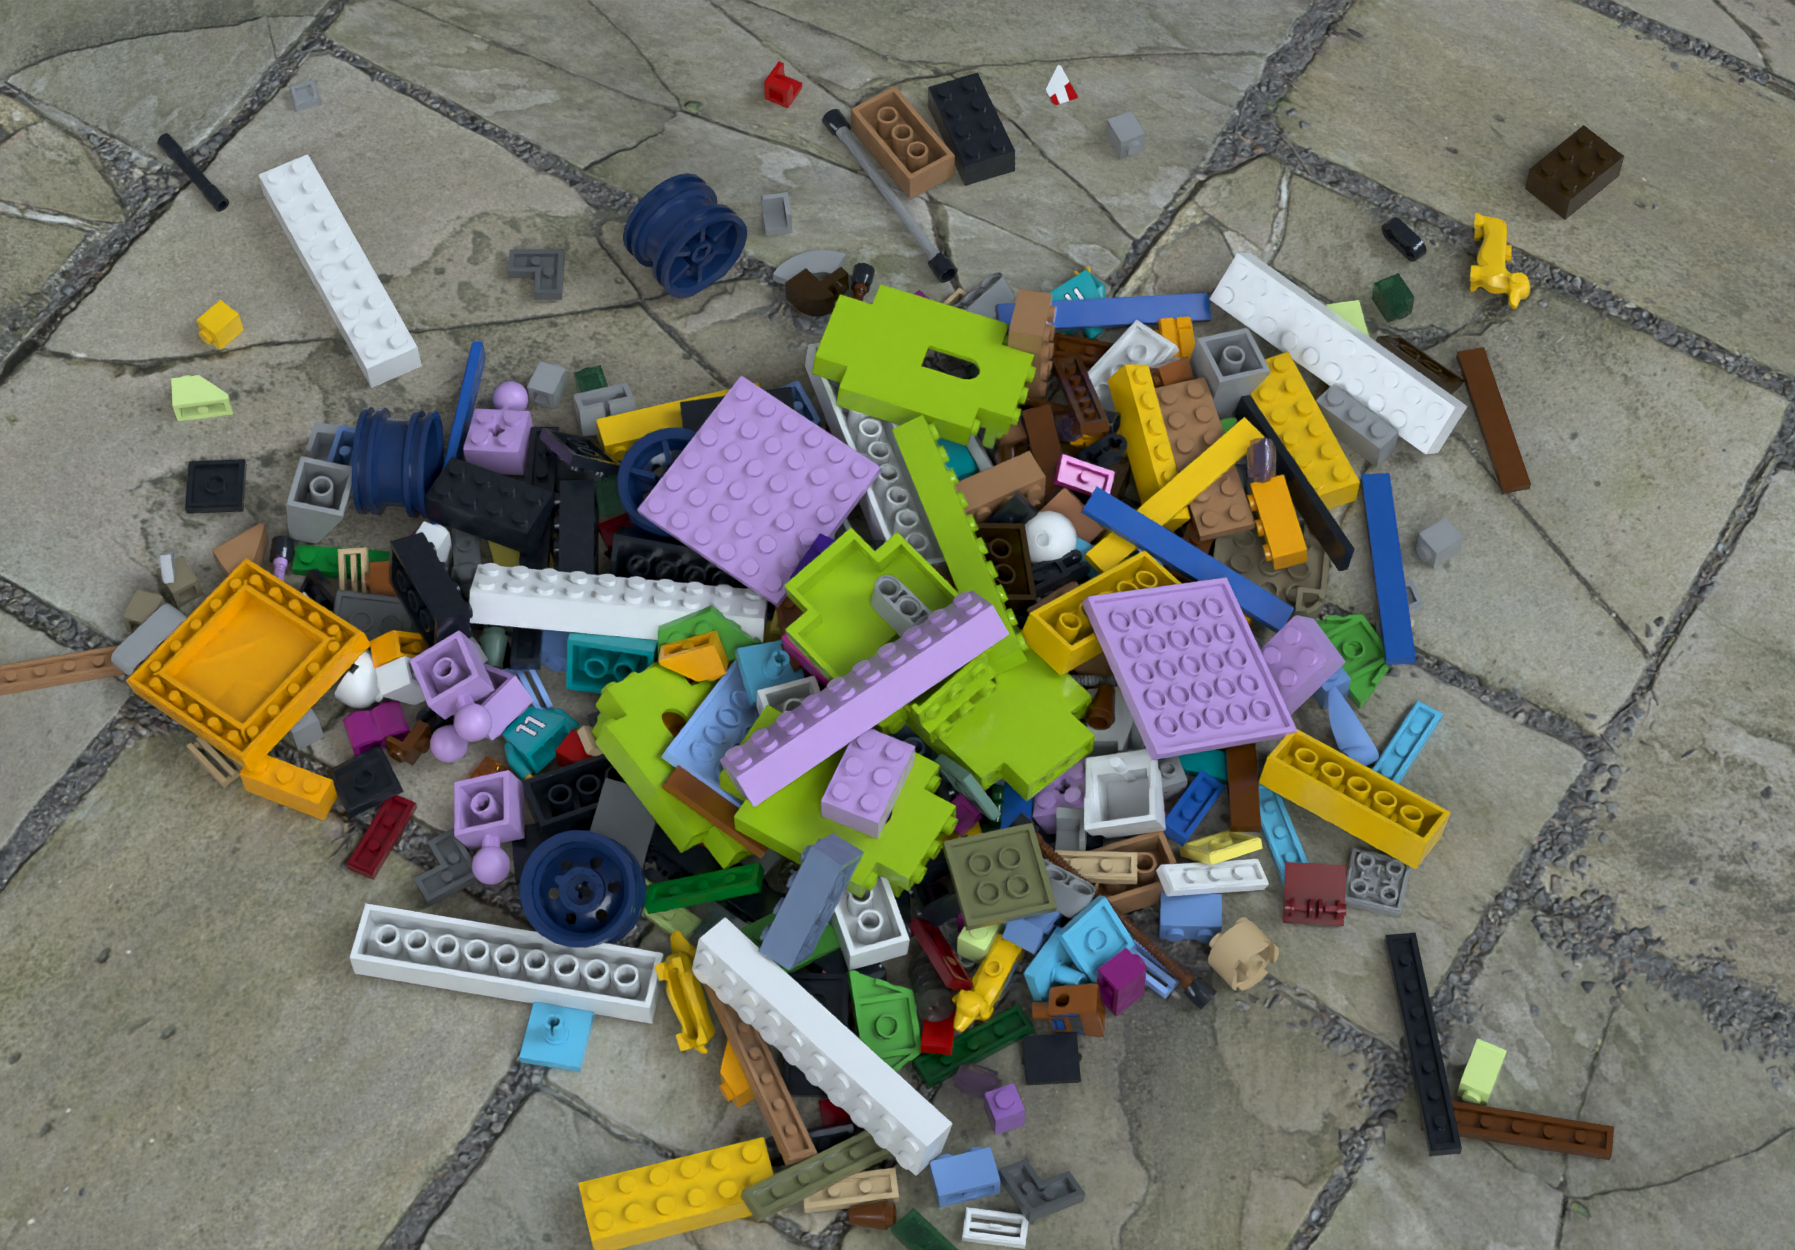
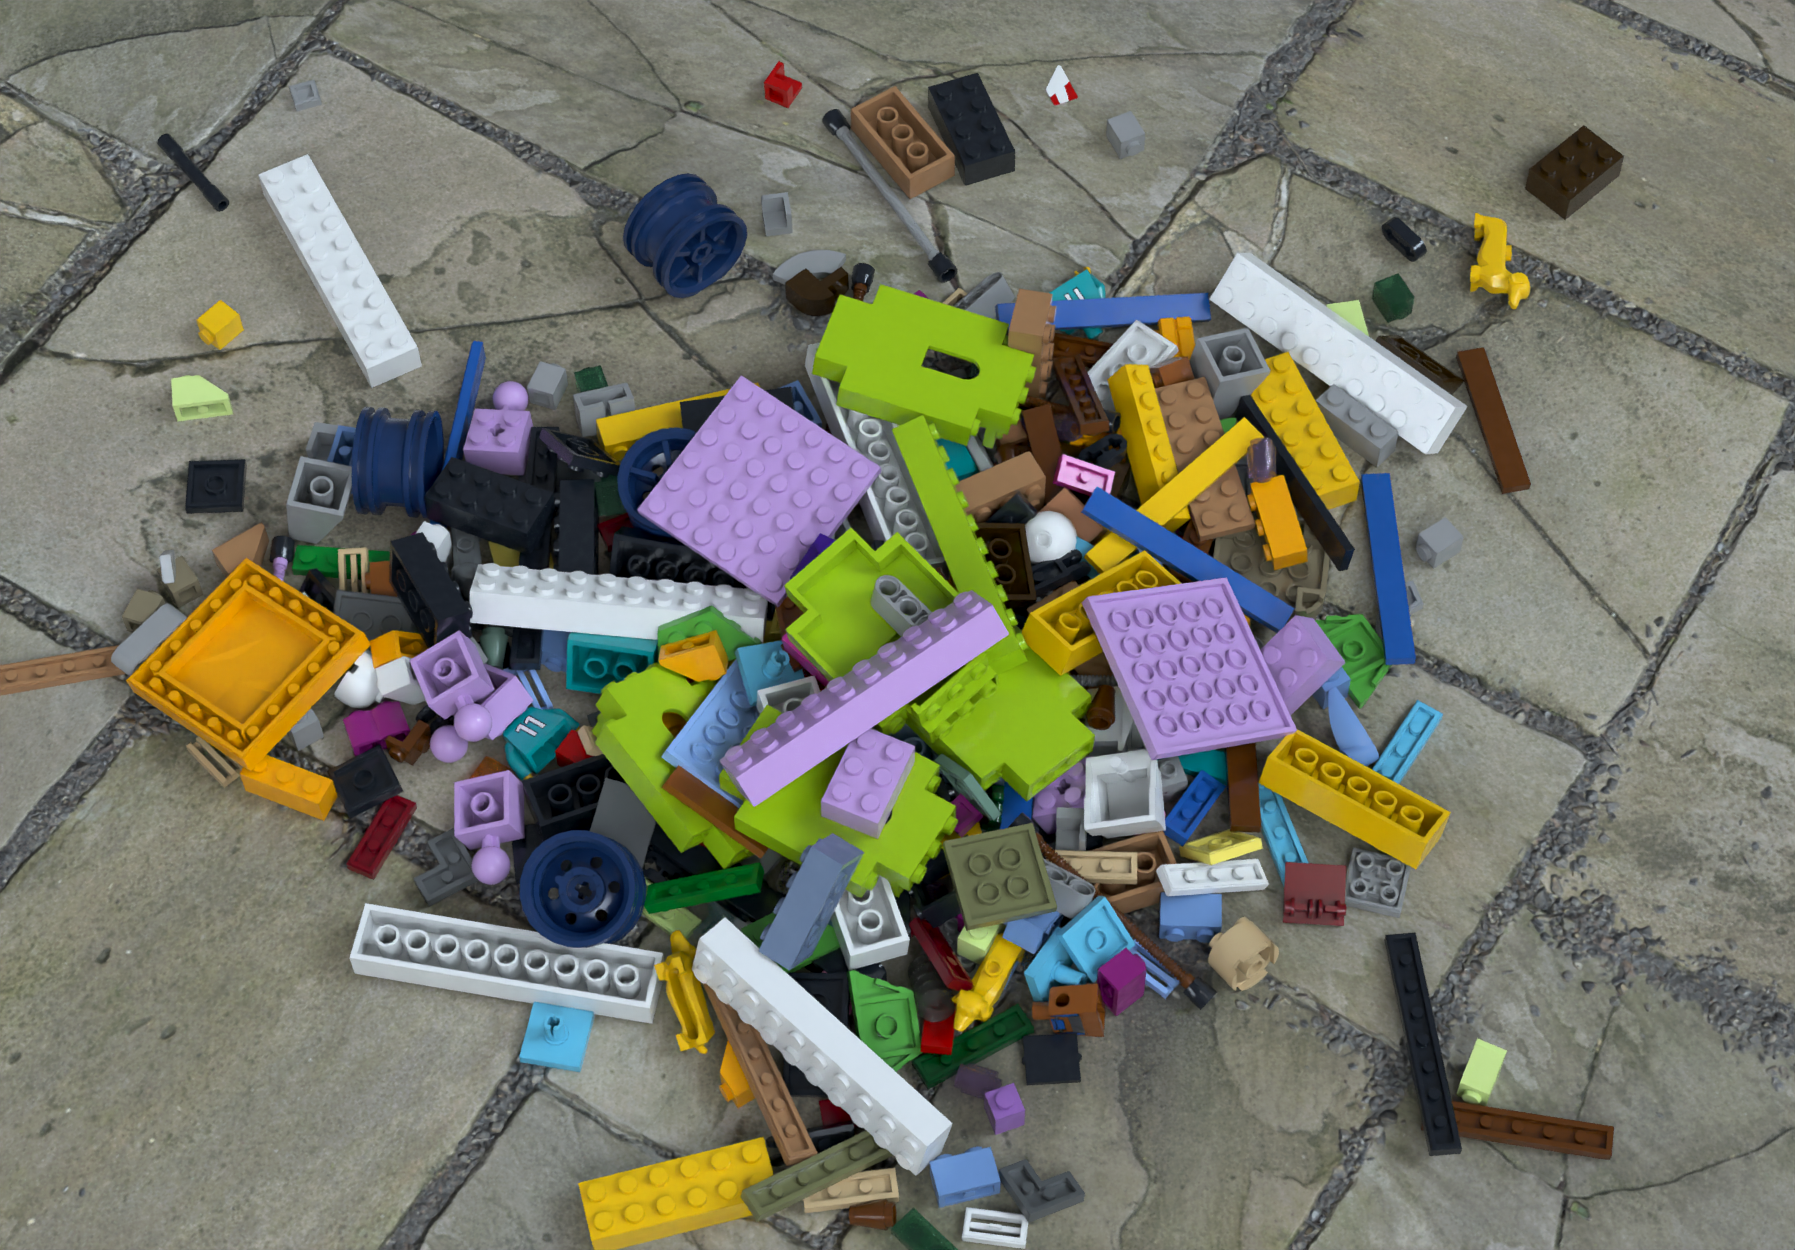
(544, 266): dark grey plate -> none

